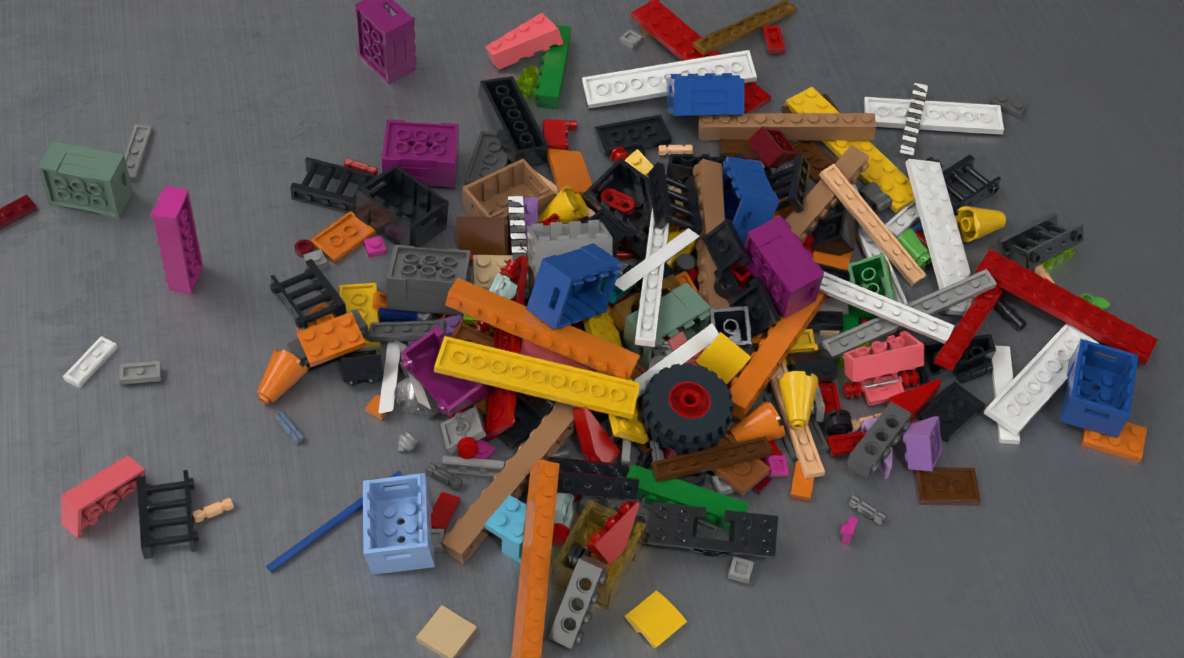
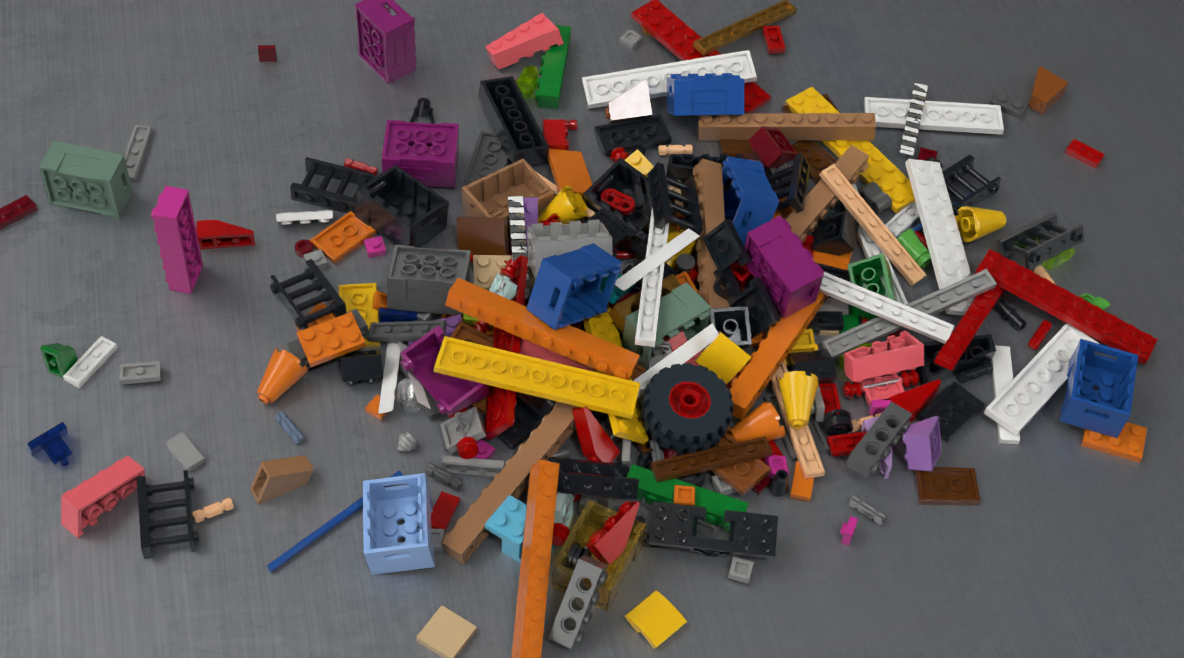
(52, 444): none -> clear blue piece
(58, 358): none -> green slope
(185, 452): none -> light grey tile
(219, 234): none -> red slope
(267, 53): none -> dark red tile
(280, 477): none -> medium nougat slope
(305, 216): none -> white plate
(422, 109): none -> black plant
(630, 105): none -> slope
(684, 495): none -> orange tile
(779, 484): none -> black cone
(878, 406): none -> dark pink plate
(926, 153): none -> dark red tile
(1039, 335): none -> red axle
(1046, 90): none -> dark orange slope
(1084, 153): none -> red plate

